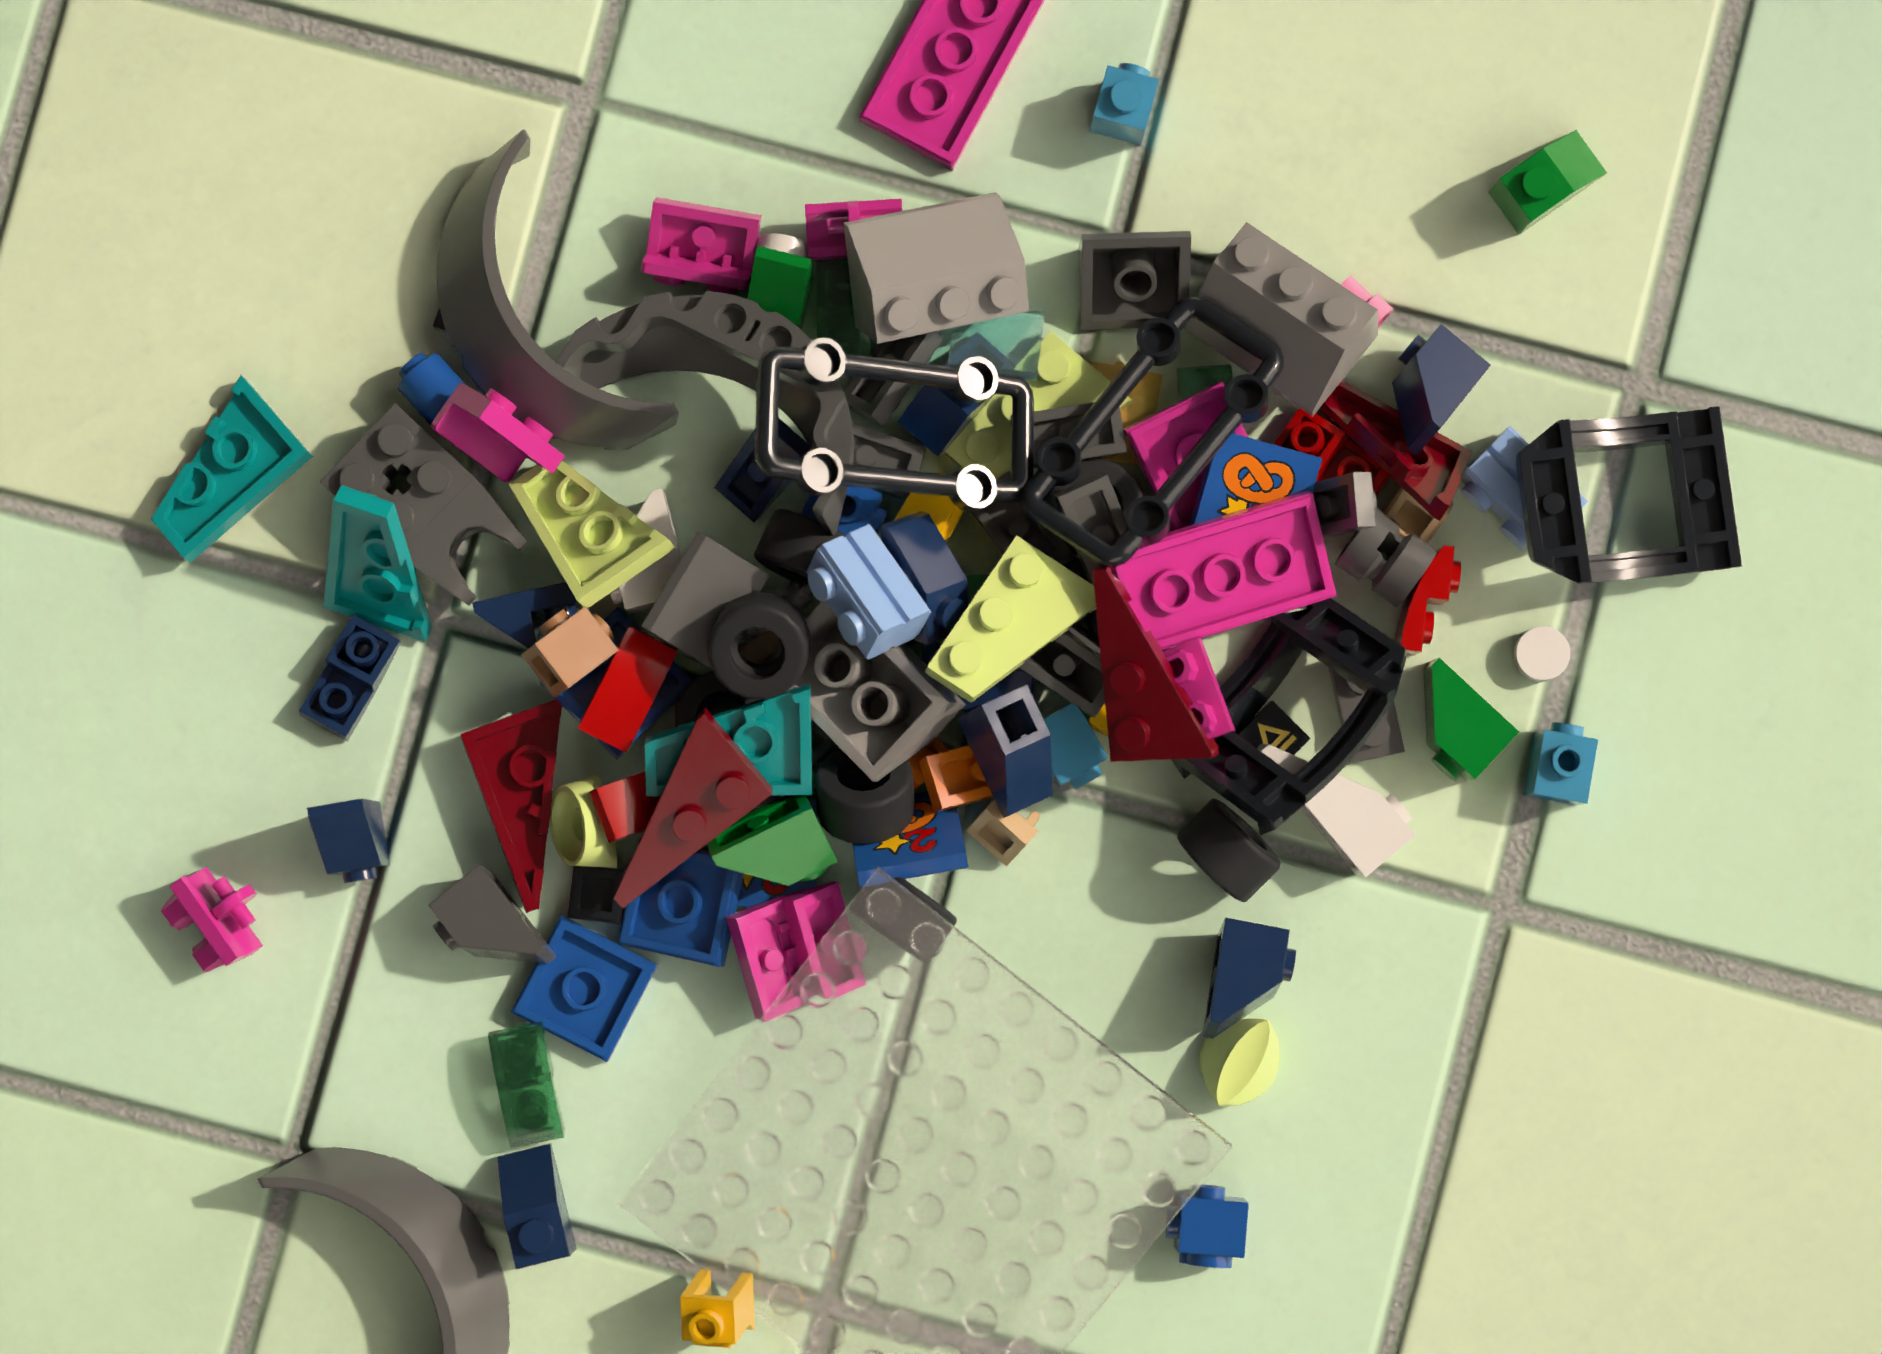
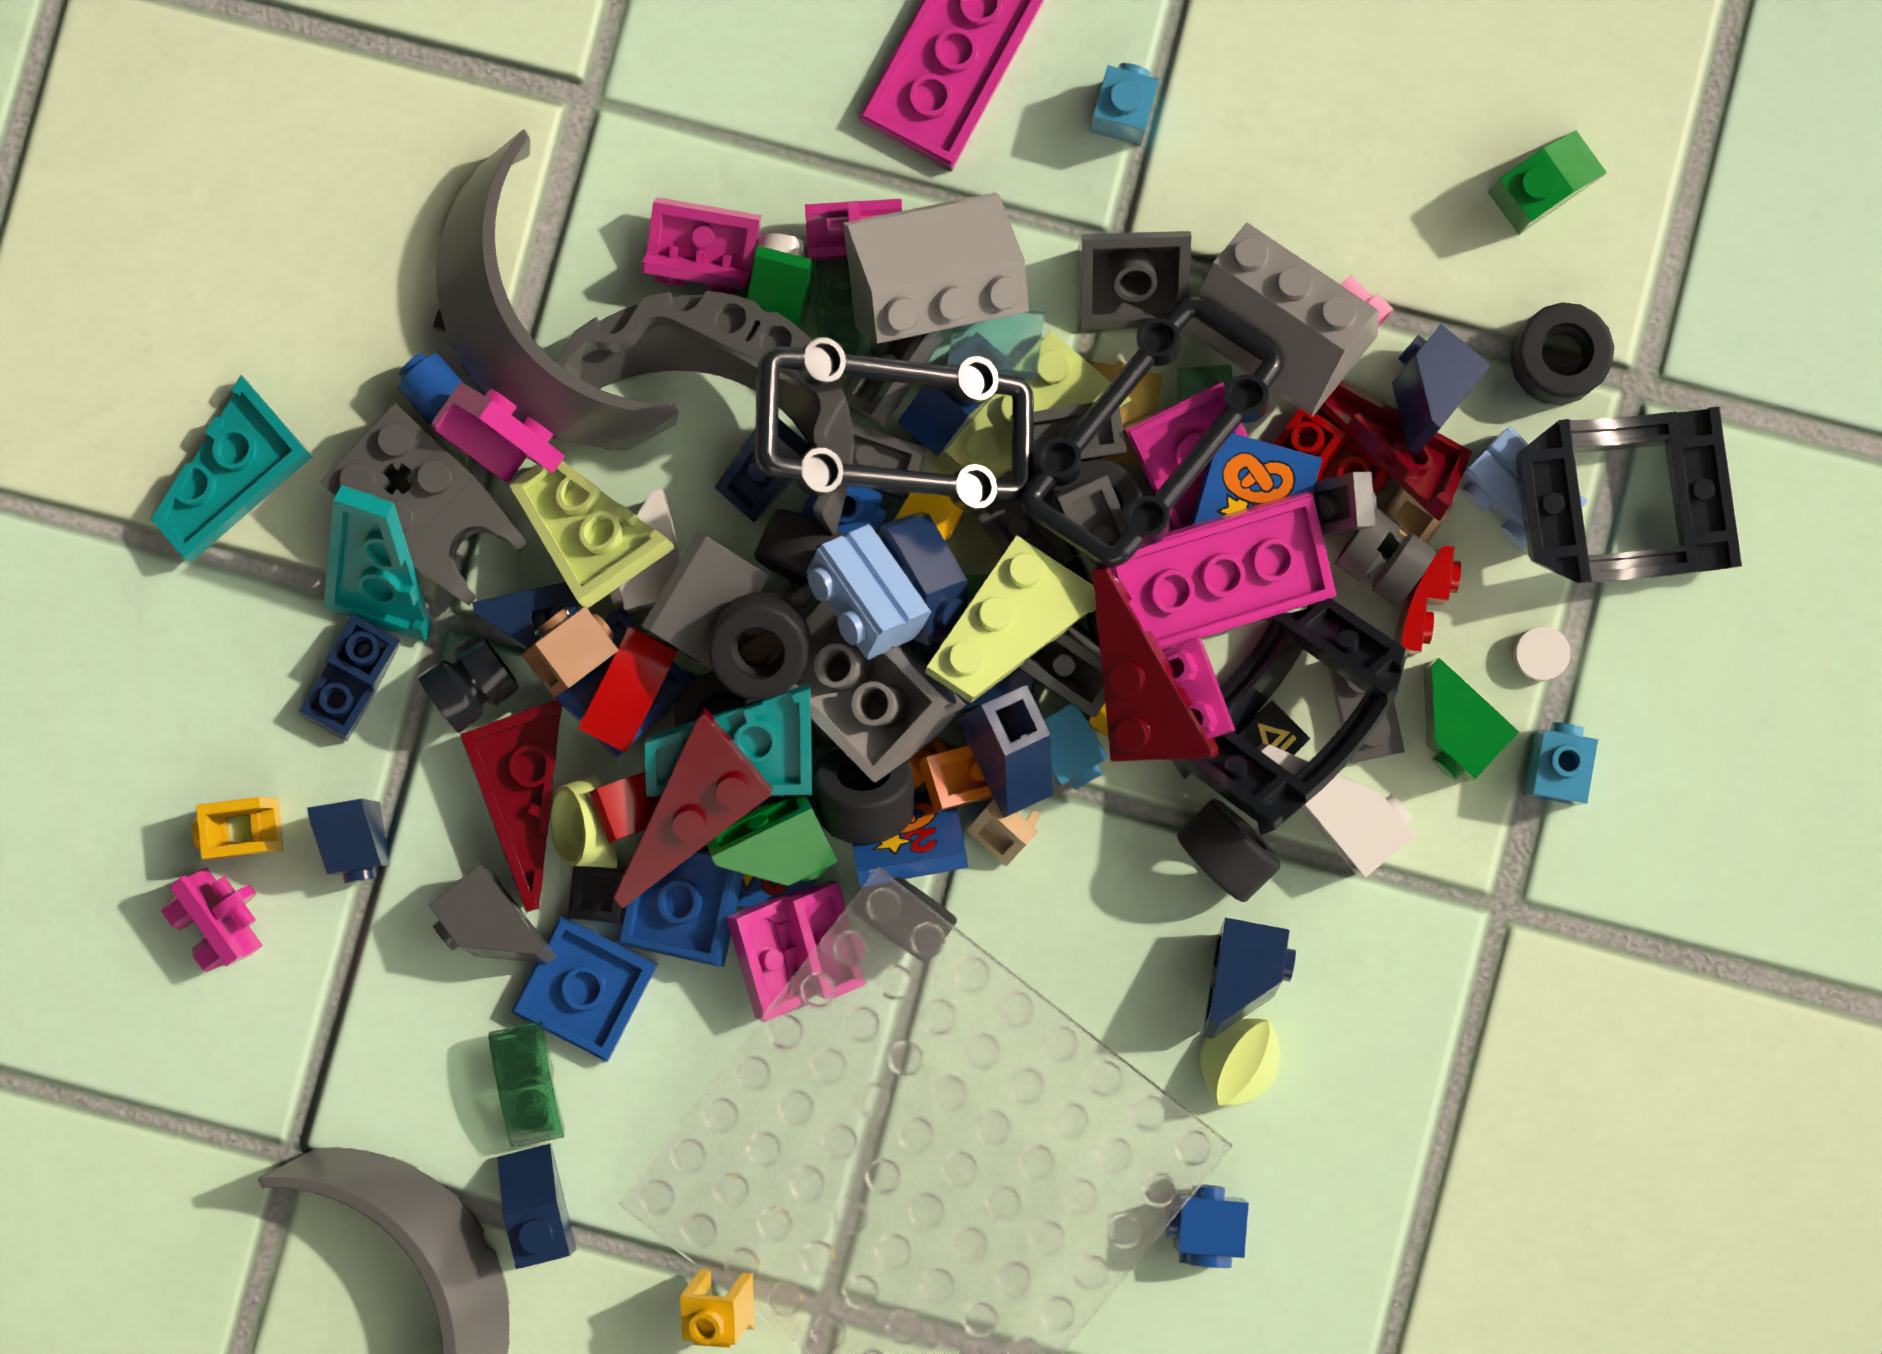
(212, 830): none -> yellow window
(468, 683): none -> black wheel
(1589, 333): none -> black tyre

